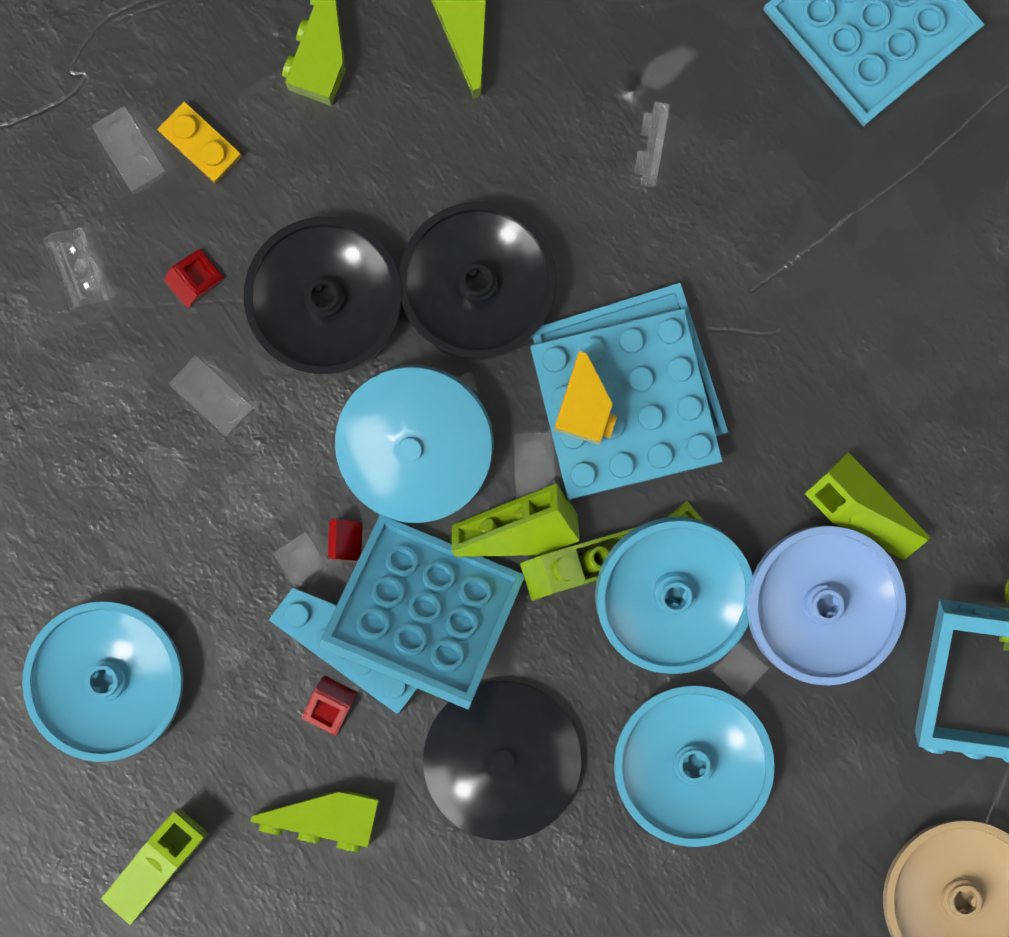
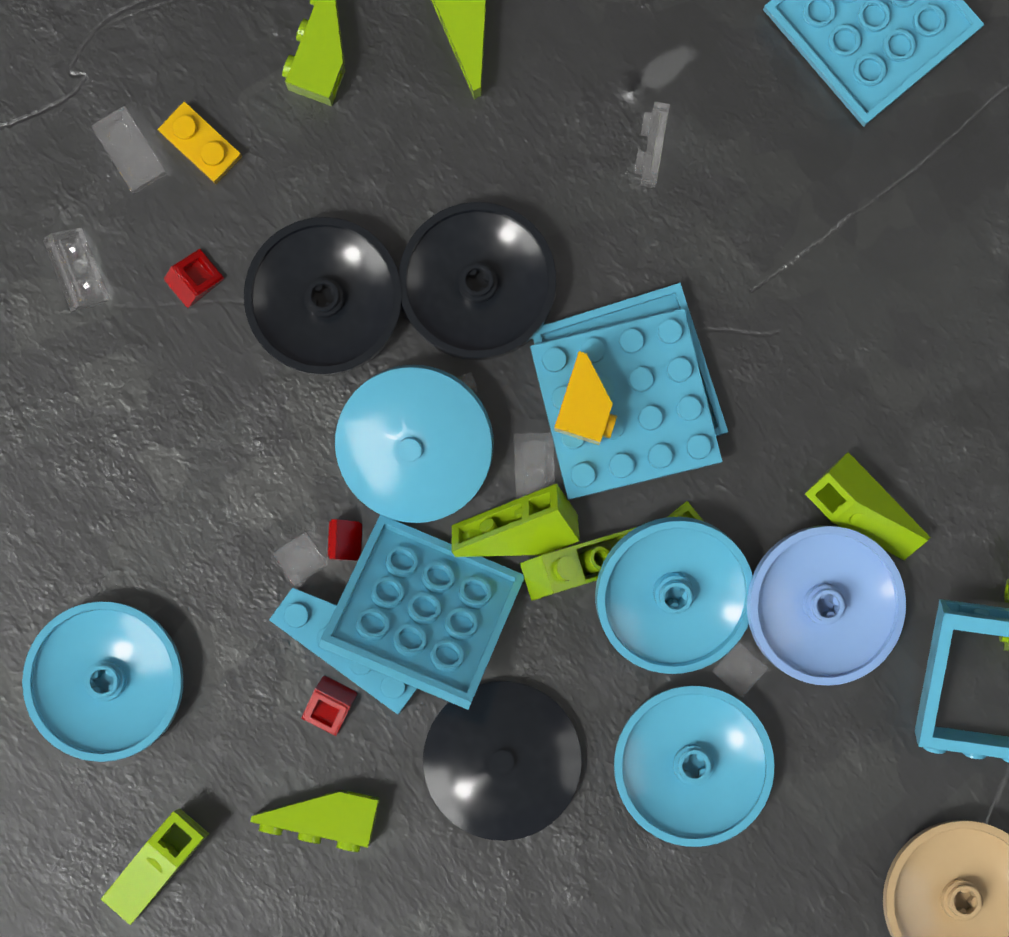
(211, 396): clear plate -> none

